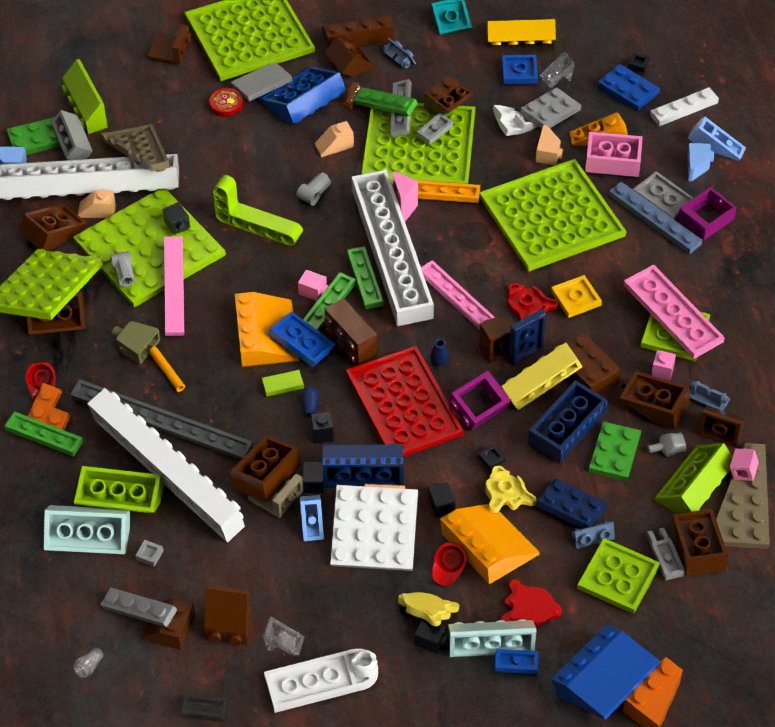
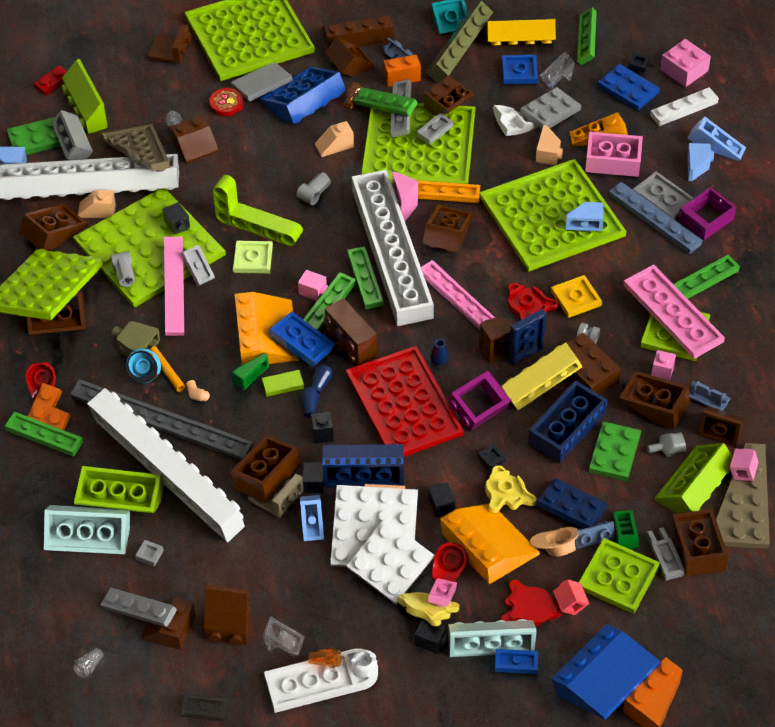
(50, 81): none -> red plate
(143, 365): none -> medium azure piece
(172, 118): none -> clear cone
(193, 139): none -> reddish brown slope
(196, 393): none -> light nougat arm
(198, 265): none -> light grey plate
(249, 372): none -> green slope
(253, 257): none -> yellowish green tile
(321, 377): none -> dark blue cone
(327, 657): none -> clear orange cone
(390, 561): none -> white plate
(402, 69): none -> orange brick
(442, 592): none -> bright pink plate
(447, 228): none -> reddish brown slope
(459, 42): none -> olive brick
(556, 542): none -> light nougat piece
(571, 597): none -> coral brick
(586, 36): none -> bright green plate
(586, 217): none -> light blue slope
(591, 332): none -> light grey wheel
(626, 531): none -> green slope
(685, 63): none -> bright pink brick
(707, 276): none -> bright green plate

